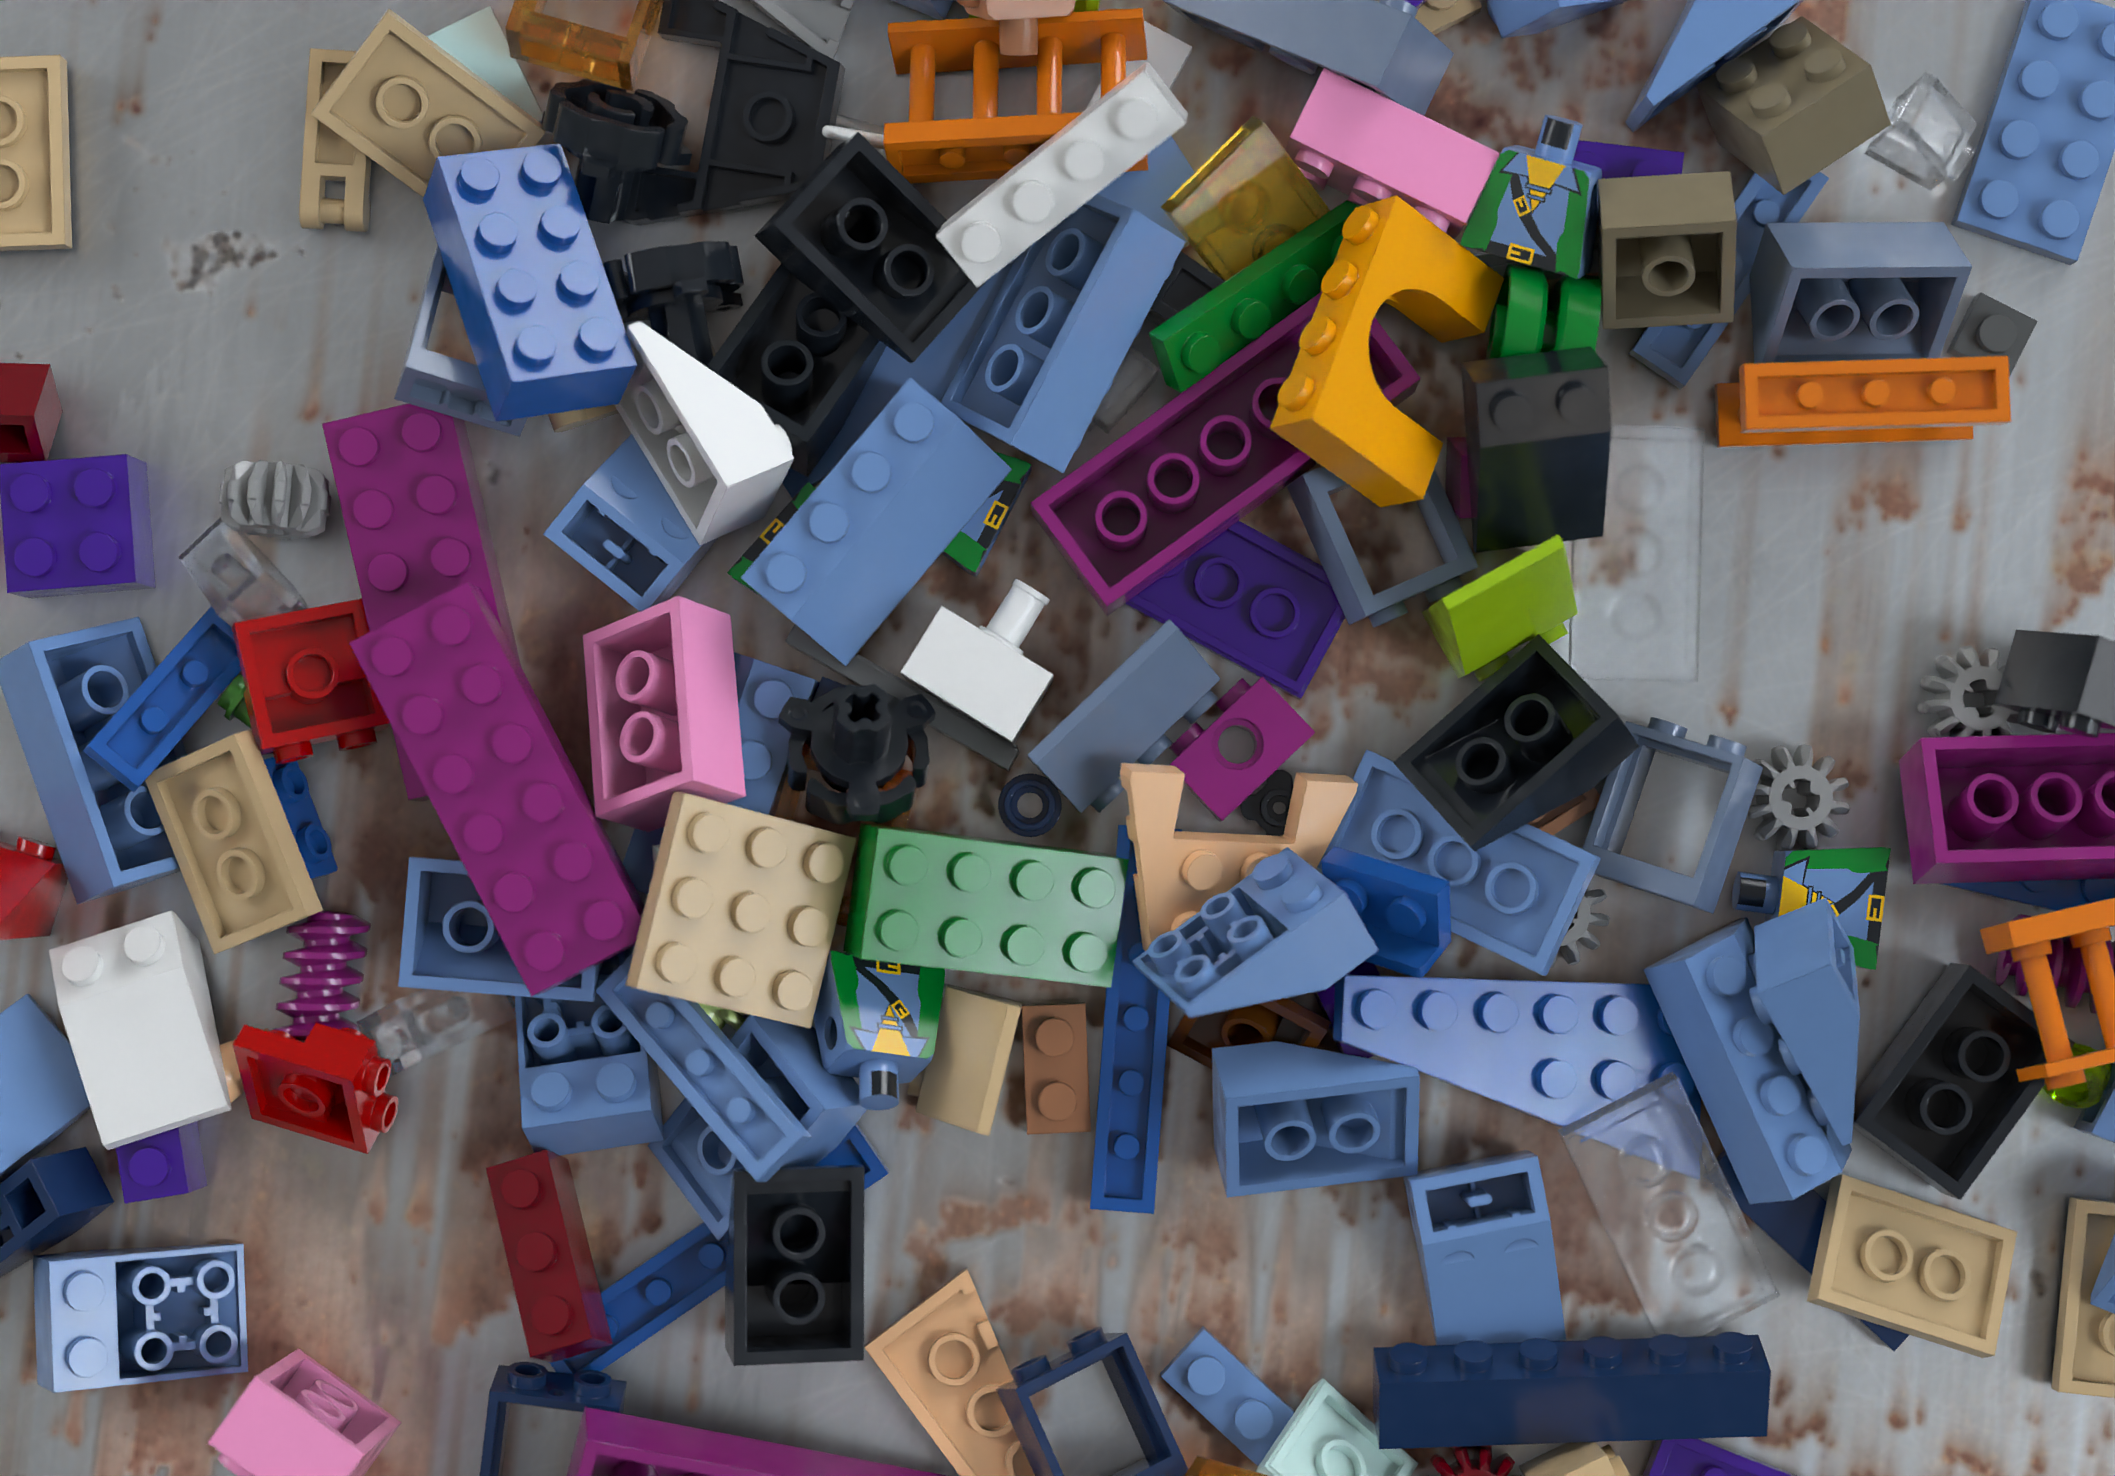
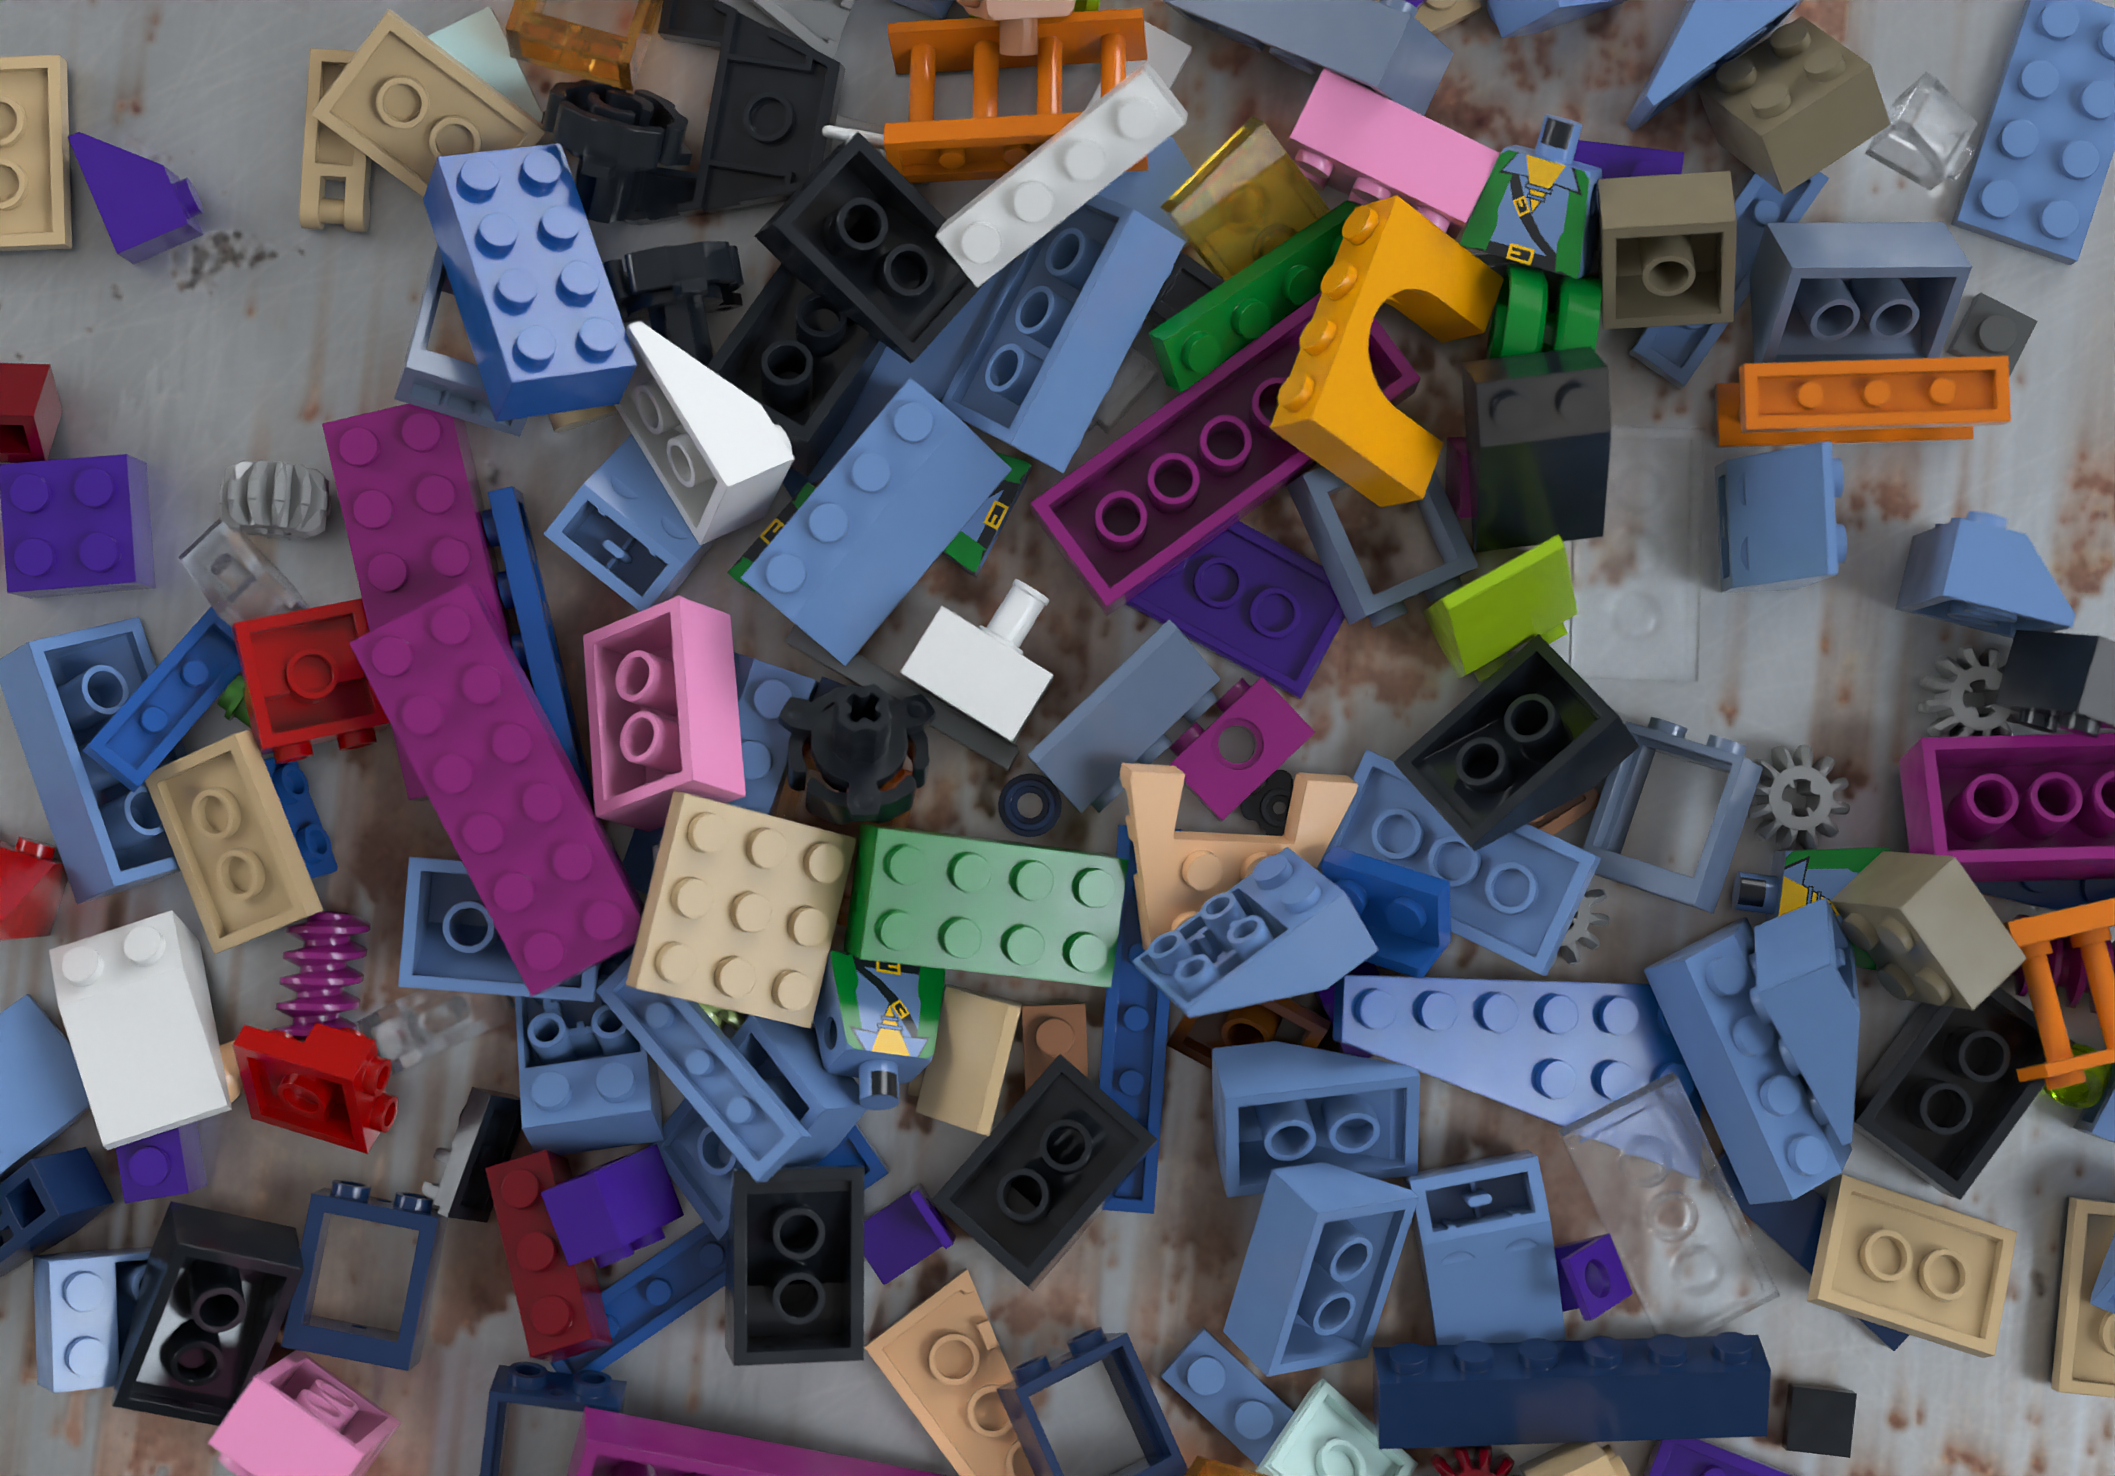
(138, 199): none -> dark purple slope
(206, 1313): none -> black slope
(352, 1340): none -> dark blue window
(483, 1139): none -> black plate
(536, 644): none -> blue plate
(613, 1208): none -> dark purple brick
(904, 1234): none -> dark purple bracket
(1045, 1172): none -> black slope
(1318, 1267): none -> medium blue slope
(1591, 1276): none -> dark purple bracket
(1779, 519): none -> medium blue slope
(1819, 1420): none -> black tile
(1927, 930): none -> dark tan brick
(1982, 579): none -> medium blue slope

